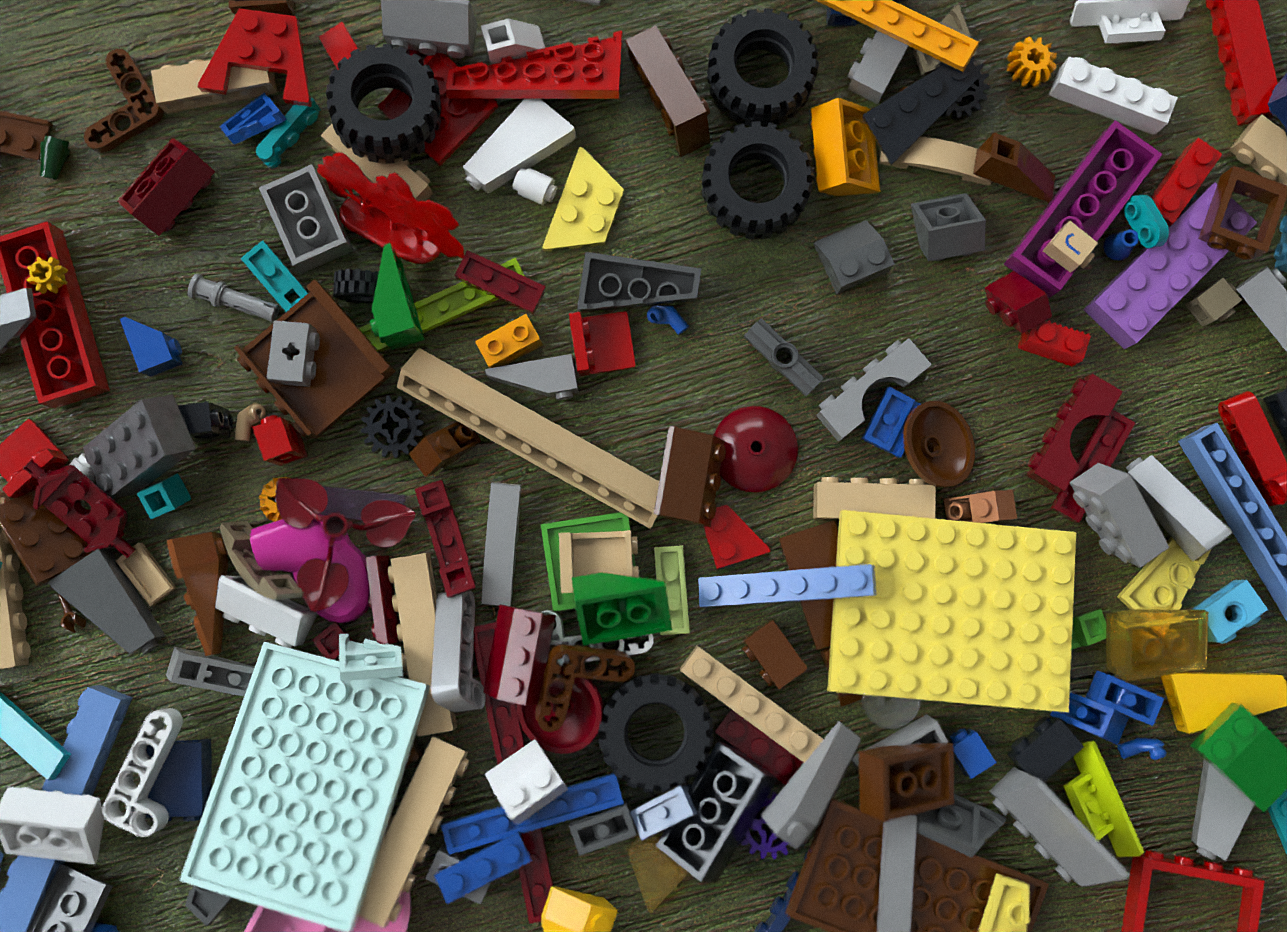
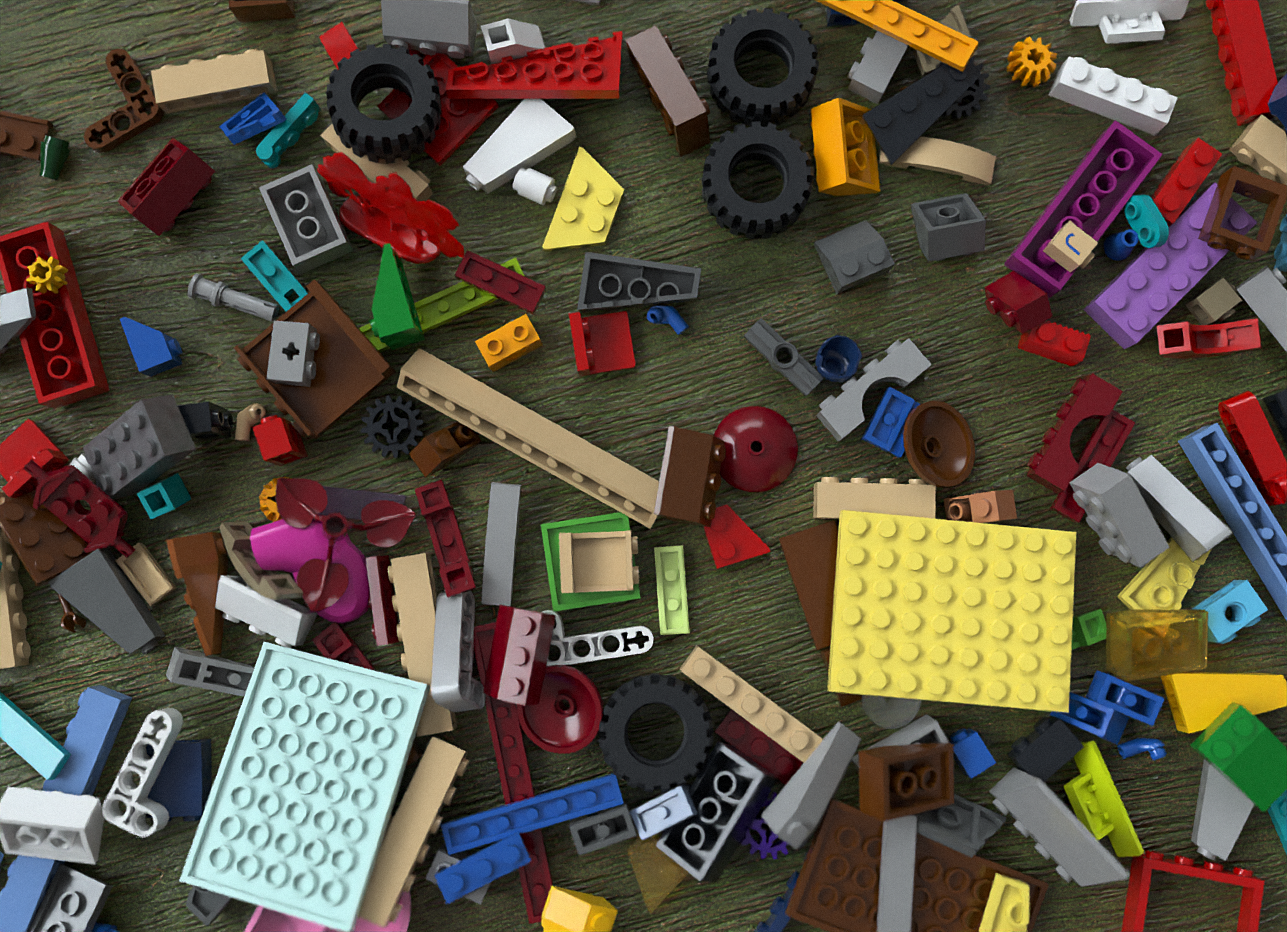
(260, 43): red wing -> none
(355, 285): black tyre -> none
(368, 659): light aqua wing -> none
(525, 782): white slope -> none
(545, 376): light grey slope -> none
(575, 668): reddish brown beam -> none
(619, 607): green slope -> none
(774, 655): reddish brown brick -> none
(787, 586): medium blue plate -> none
(838, 358): none -> dark blue hair
(1013, 166): reddish brown slope -> none
(1199, 341): none -> red arch

